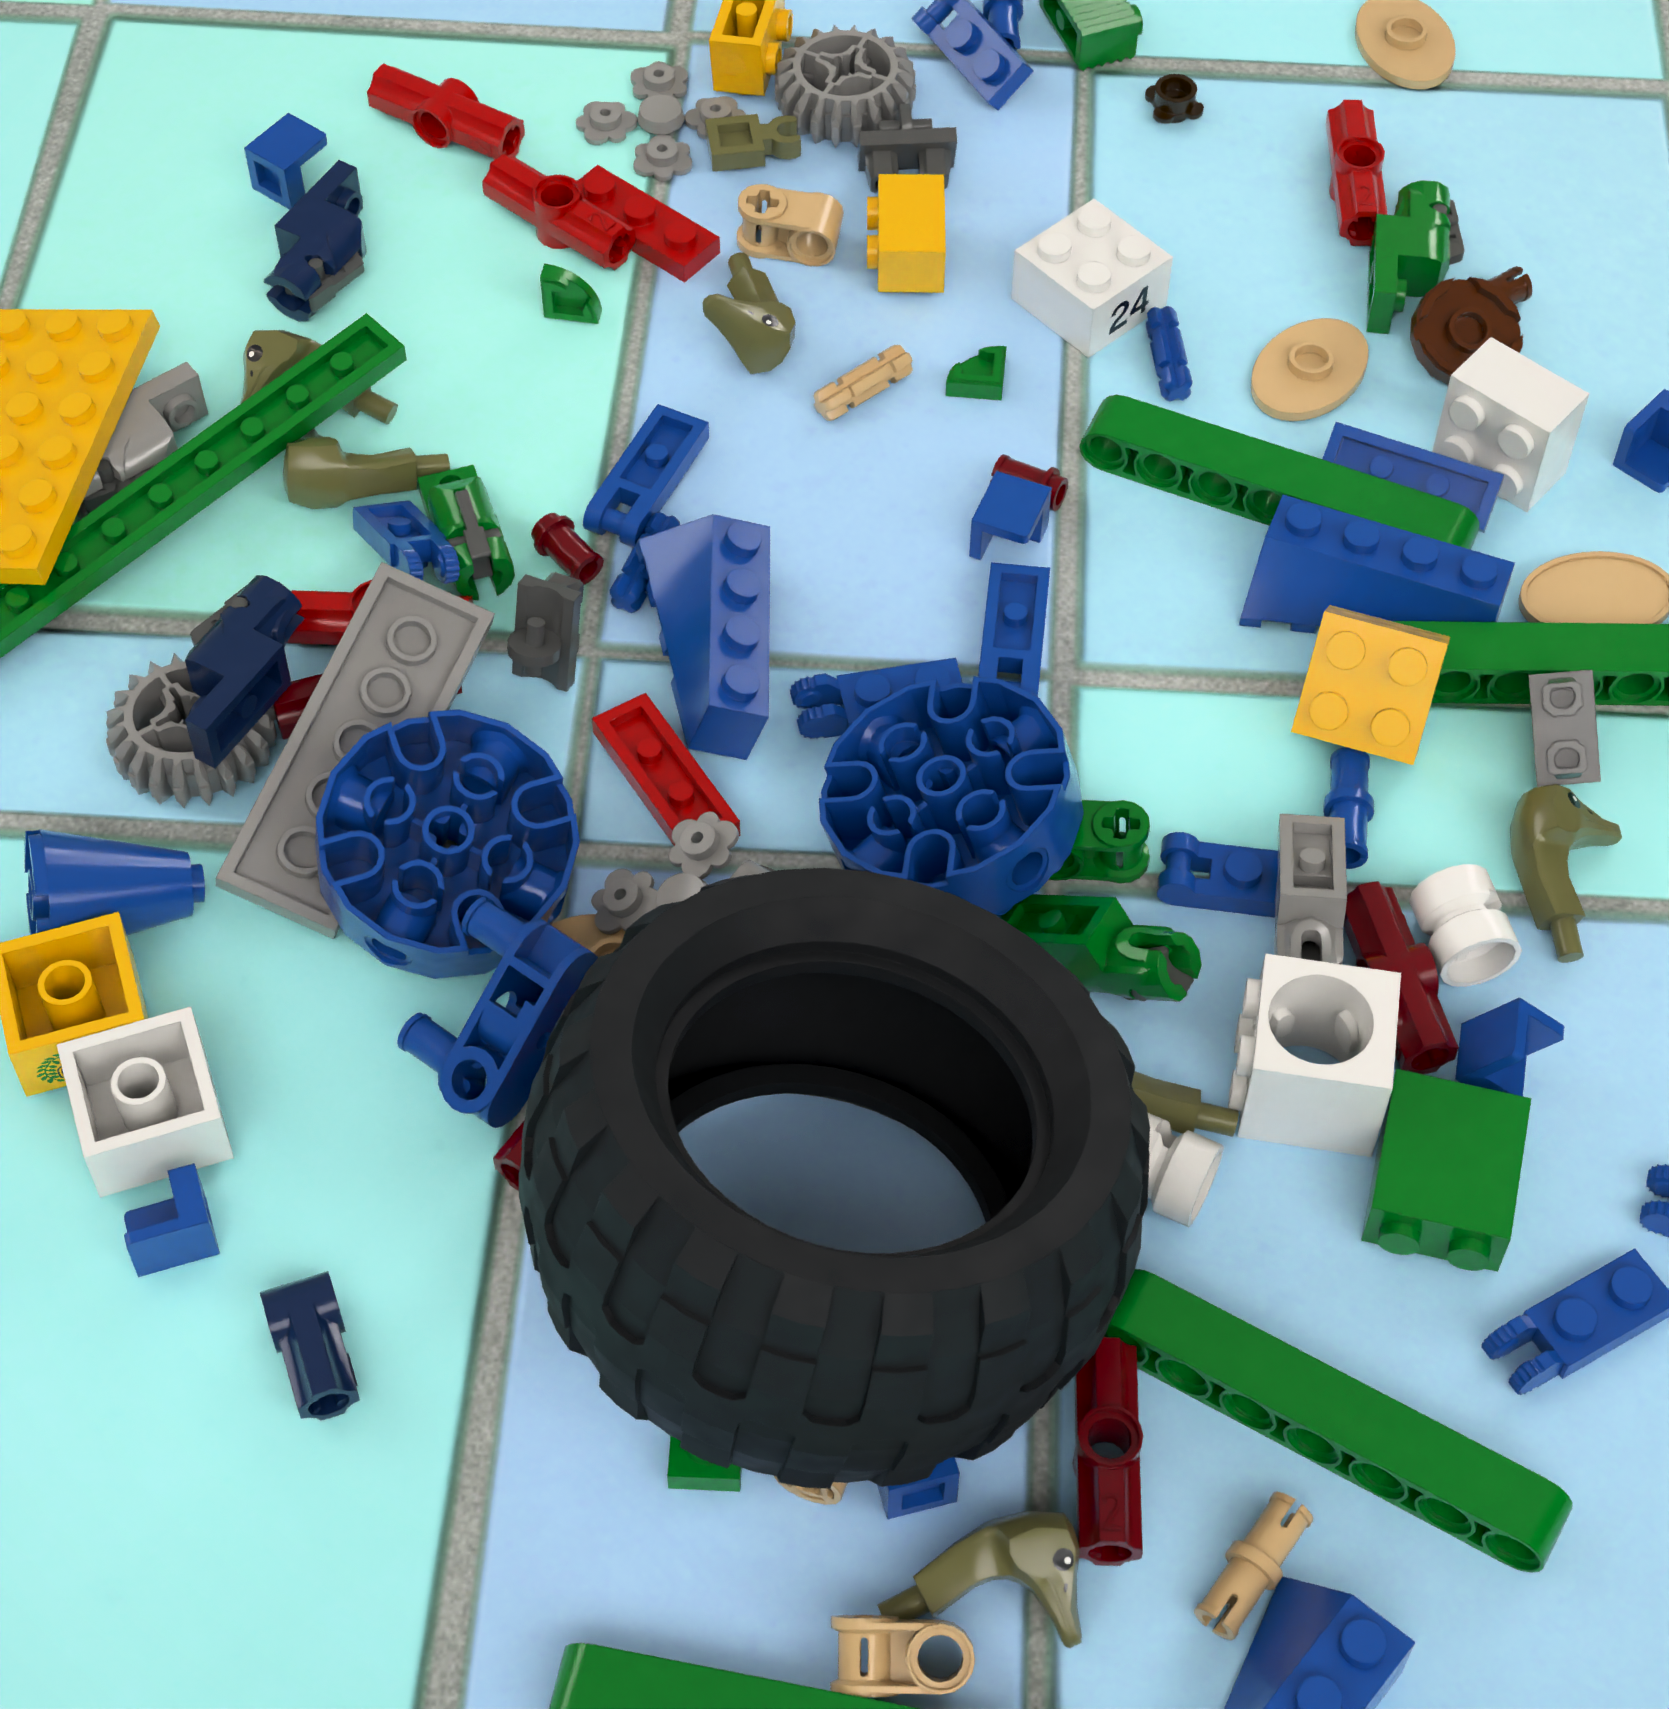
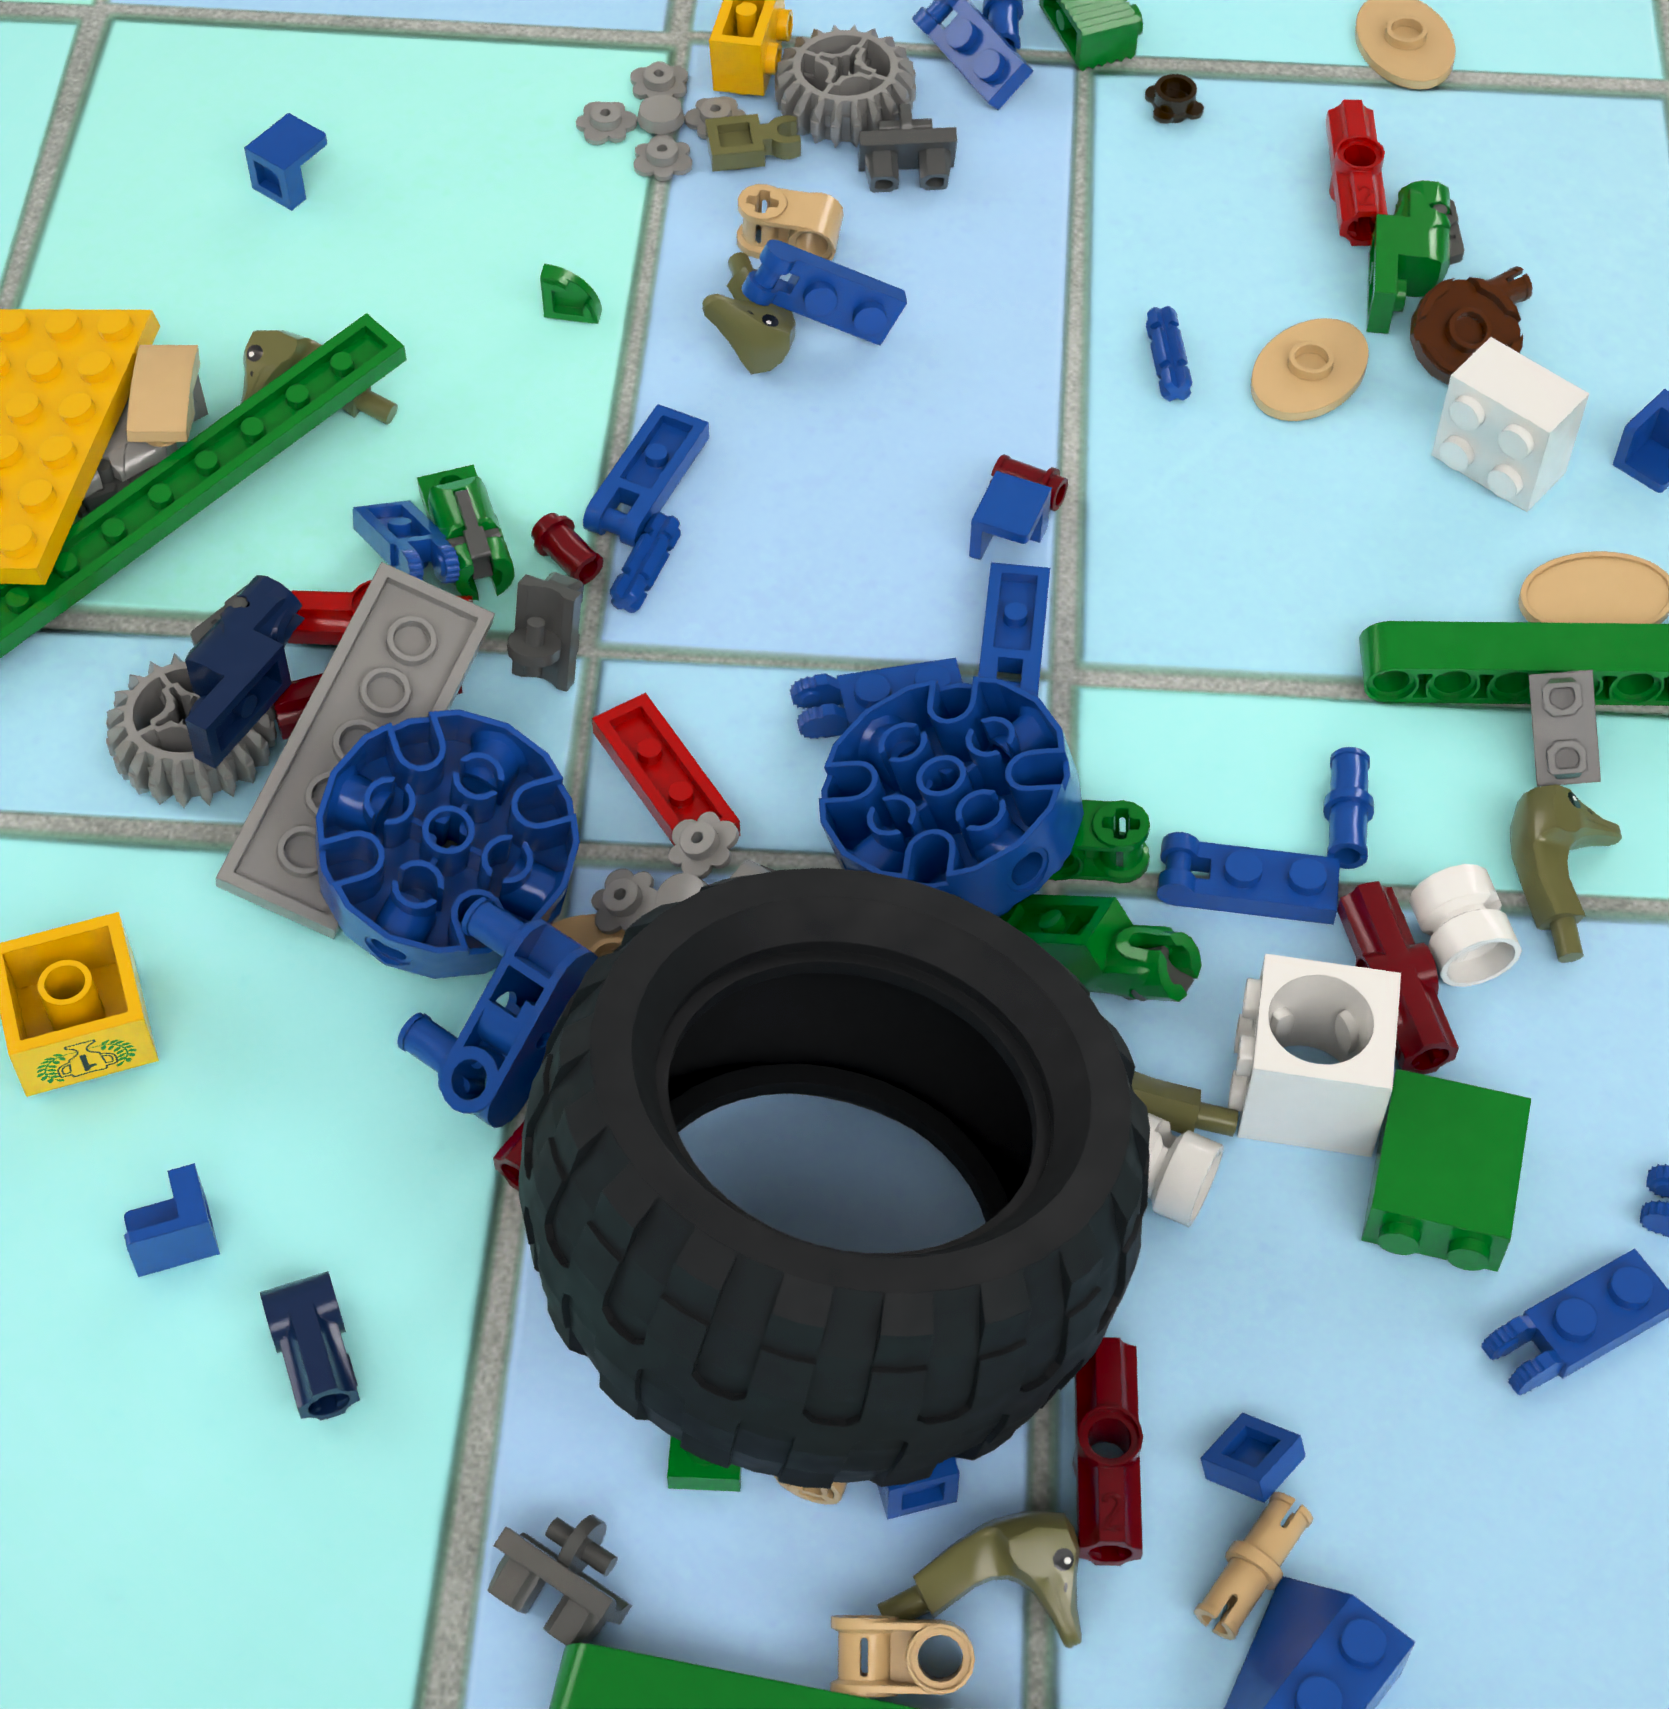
(93, 877): blue cone -> none
(144, 1101): white brick -> none
(162, 394): none -> tan slope
(319, 245): dark blue plate -> none
(325, 477): olive animal -> none
(445, 112): red piece -> none
(531, 1564): none -> dark grey hips
(559, 212): red piece -> none
(660, 232): red plate -> none
(715, 627): blue wedge -> none
(825, 292): none -> blue plate
(863, 382): tan axle -> none
(910, 233): yellow brick -> none
(979, 376): green tile -> none
(1091, 277): white brick -> none
(1253, 474): green beam -> none
(1253, 1457): none -> blue plate
(1311, 888): light grey plate -> none
(1341, 1423): green beam -> none
(1353, 563): blue wedge -> none
(1370, 684): yellow brick -> none
(1416, 469): blue plate -> none
(1498, 1042): blue panel -> none

